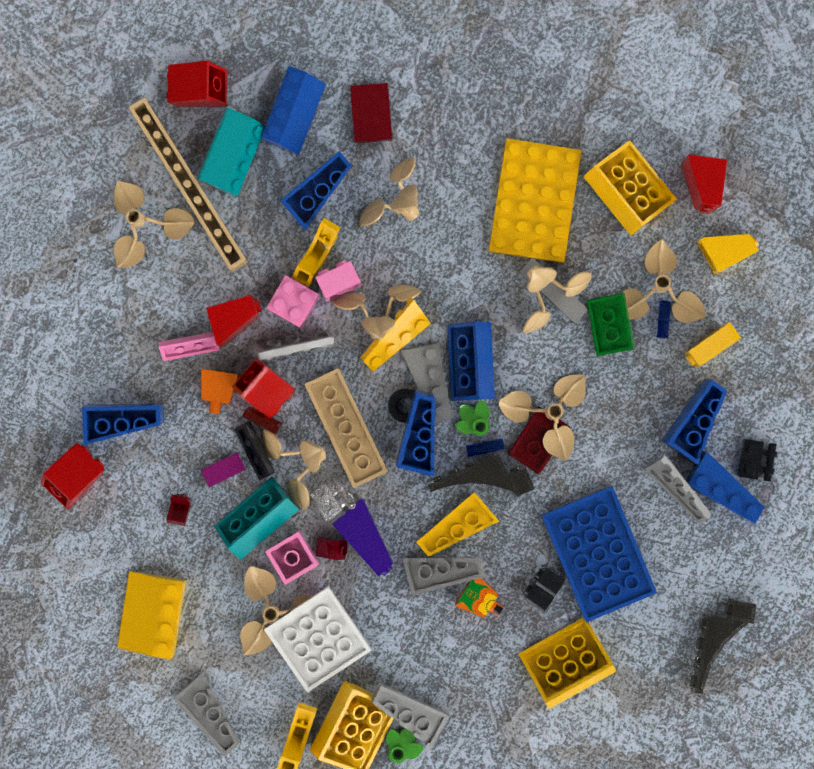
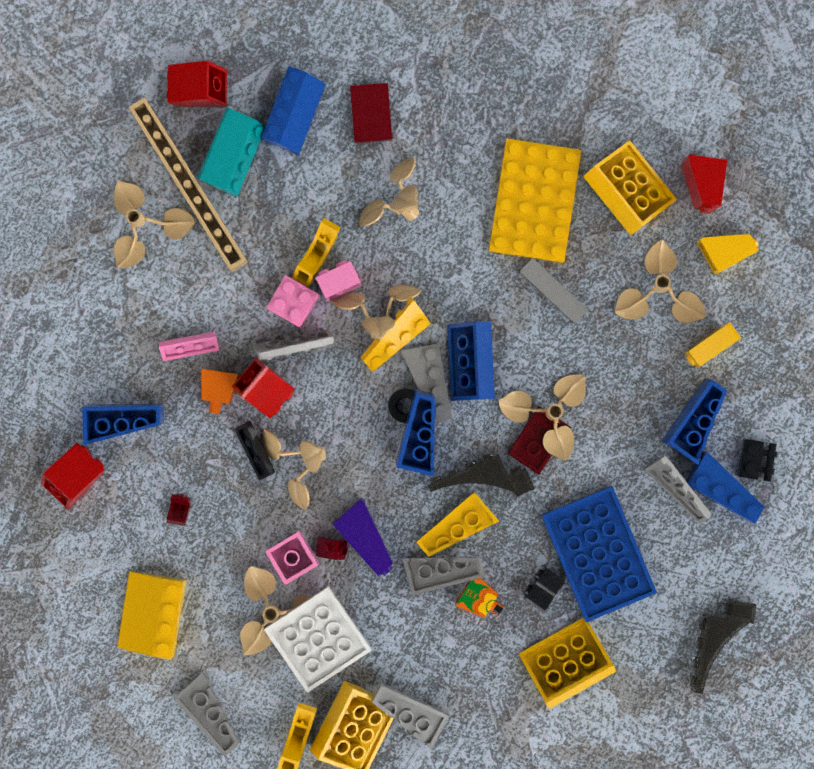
(223, 469): magenta slope -> none
(232, 318): red slope -> none
(256, 518): teal slope -> none
(262, 420): clear red tile -> none
(311, 194): blue wedge -> none
(328, 504): clear plate -> none
(346, 427): tan plate -> none
(405, 742): bright green plate -> none
(471, 417): bright green plate -> none
(485, 447): clear blue axle -> none
(540, 278): tan plant -> none
(610, 324): green tile -> none
(663, 319): clear blue axle -> none

